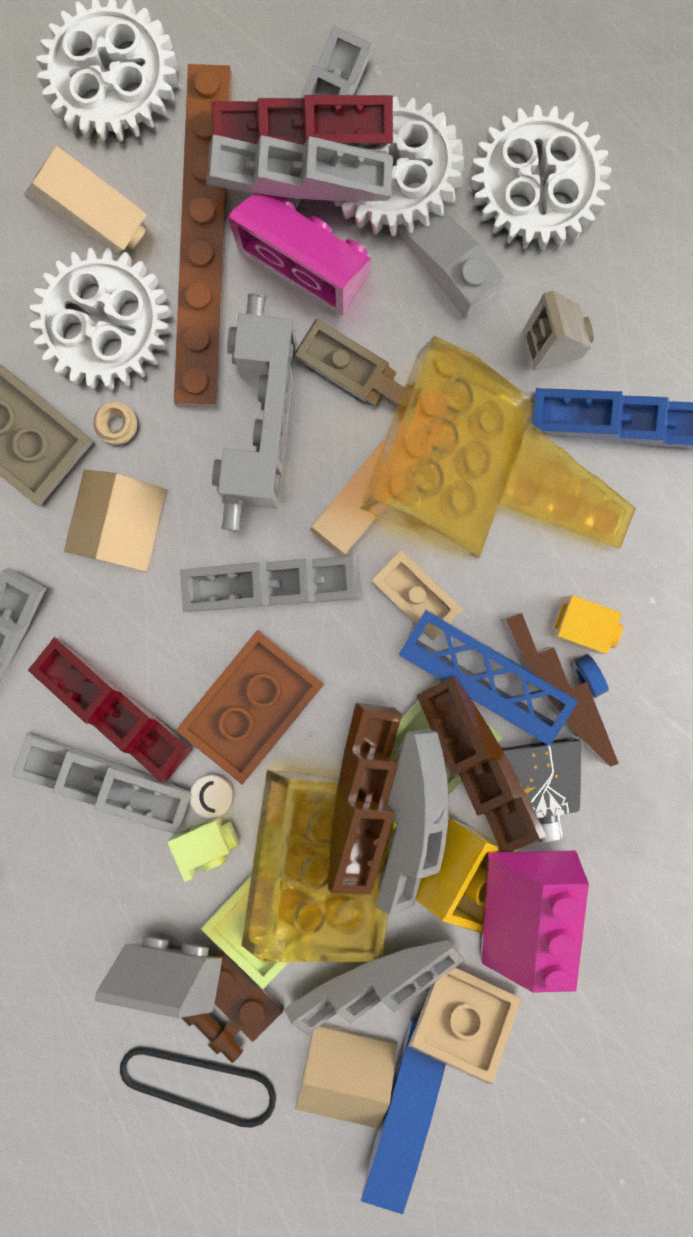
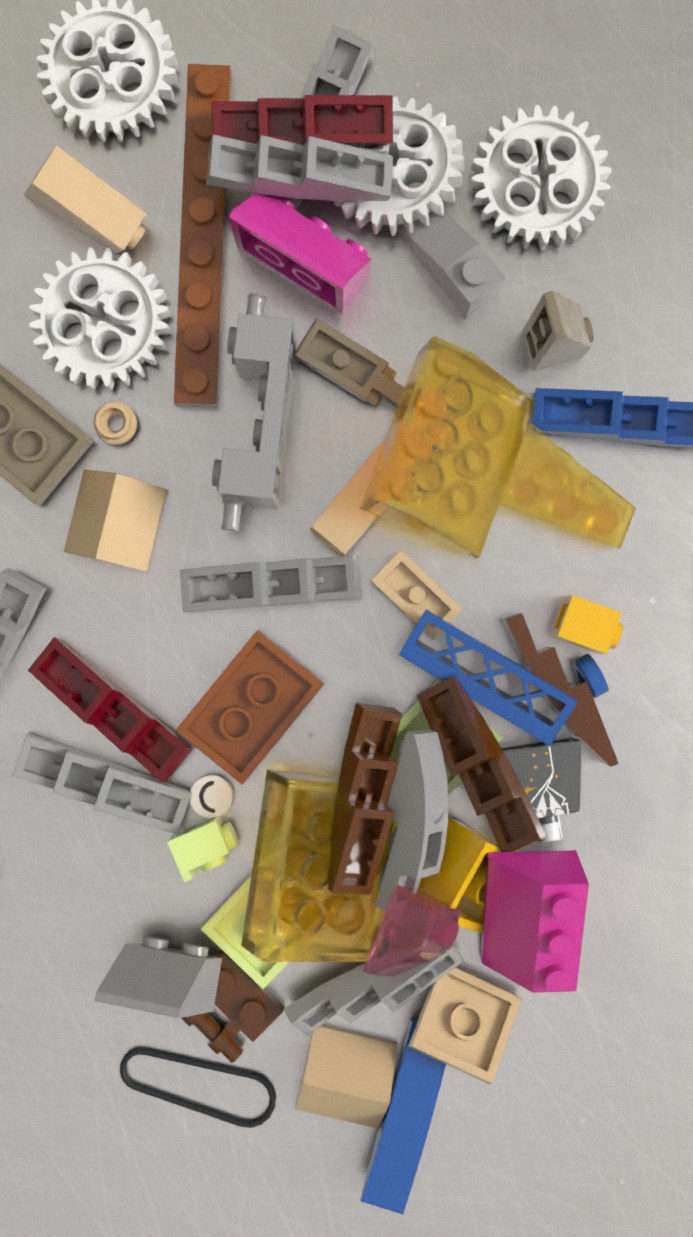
(412, 932): none -> clear pink slope

